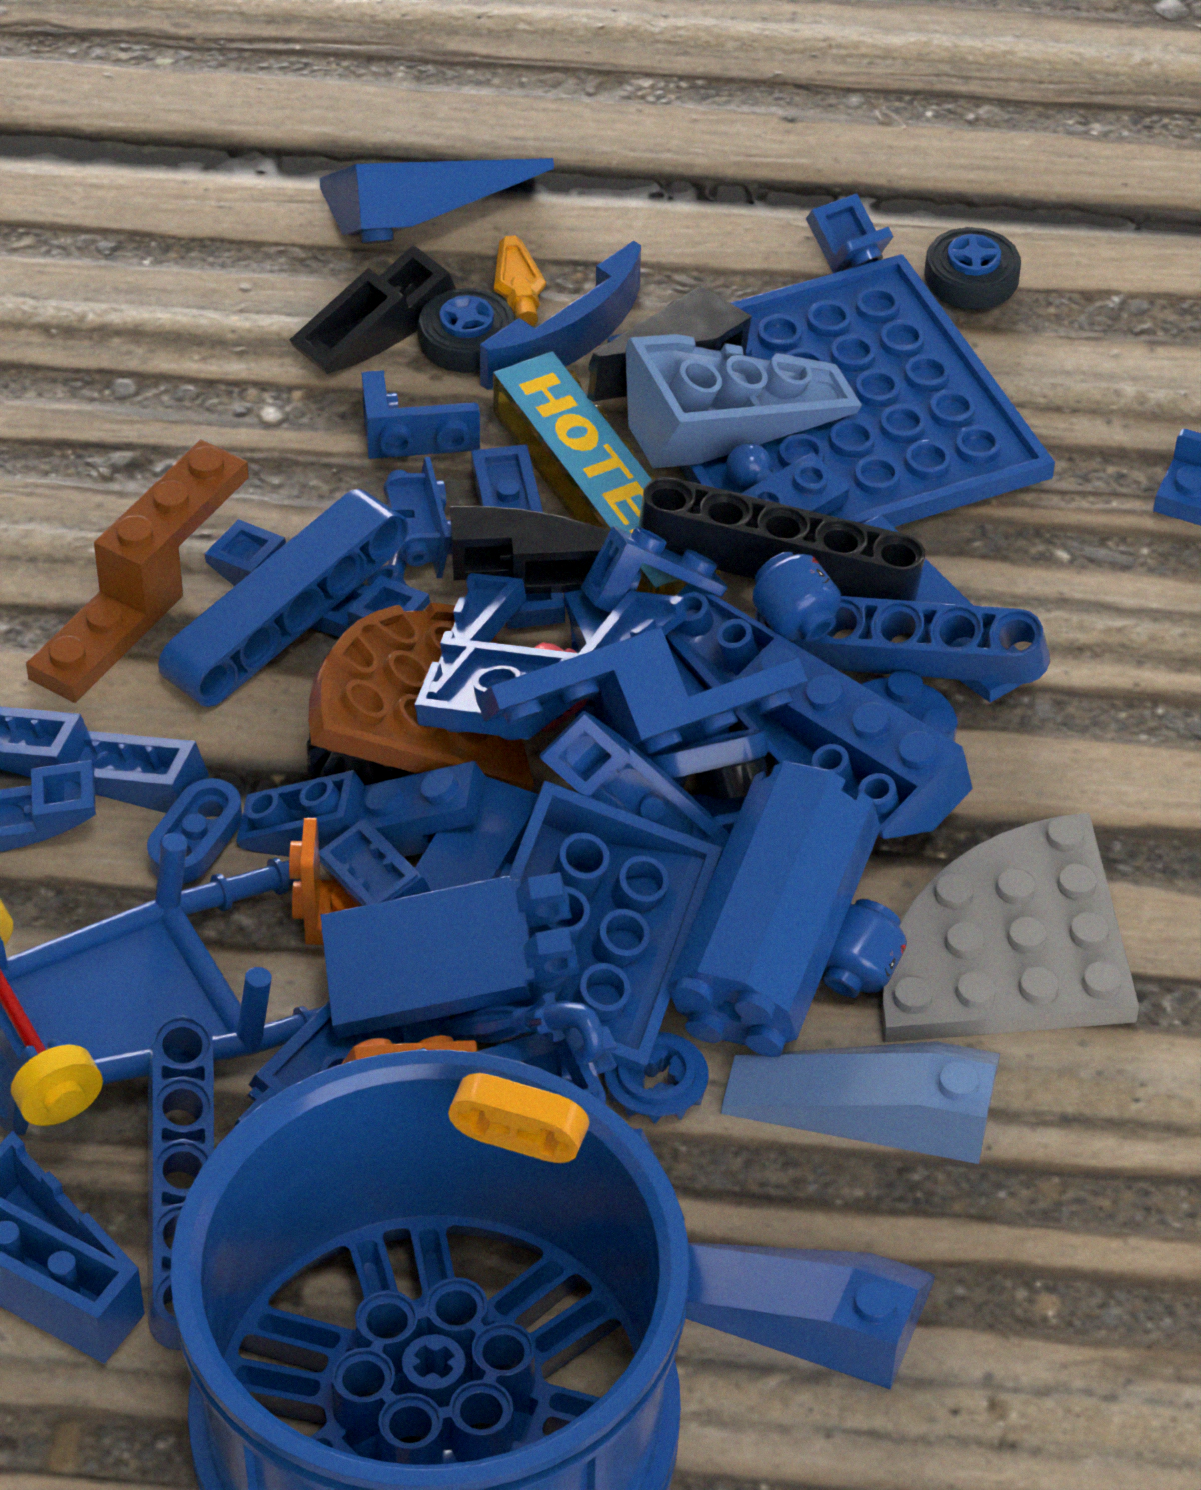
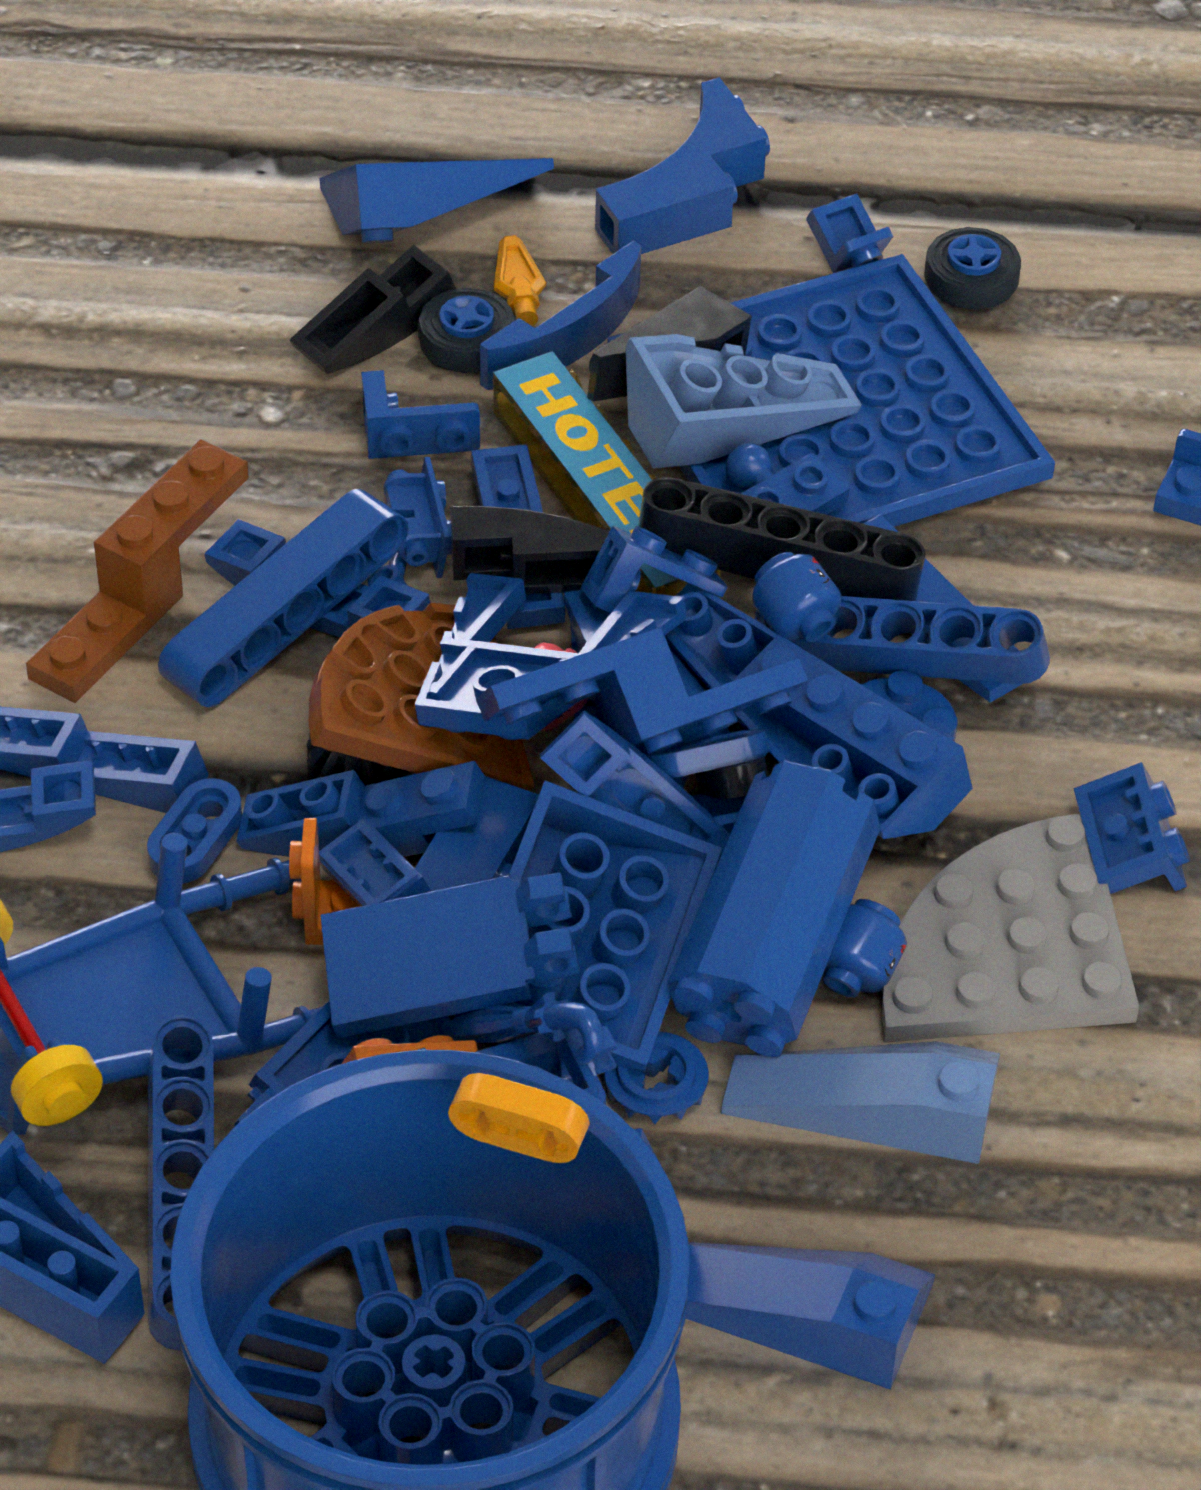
(693, 186): none -> blue arch
(1130, 829): none -> blue bracket

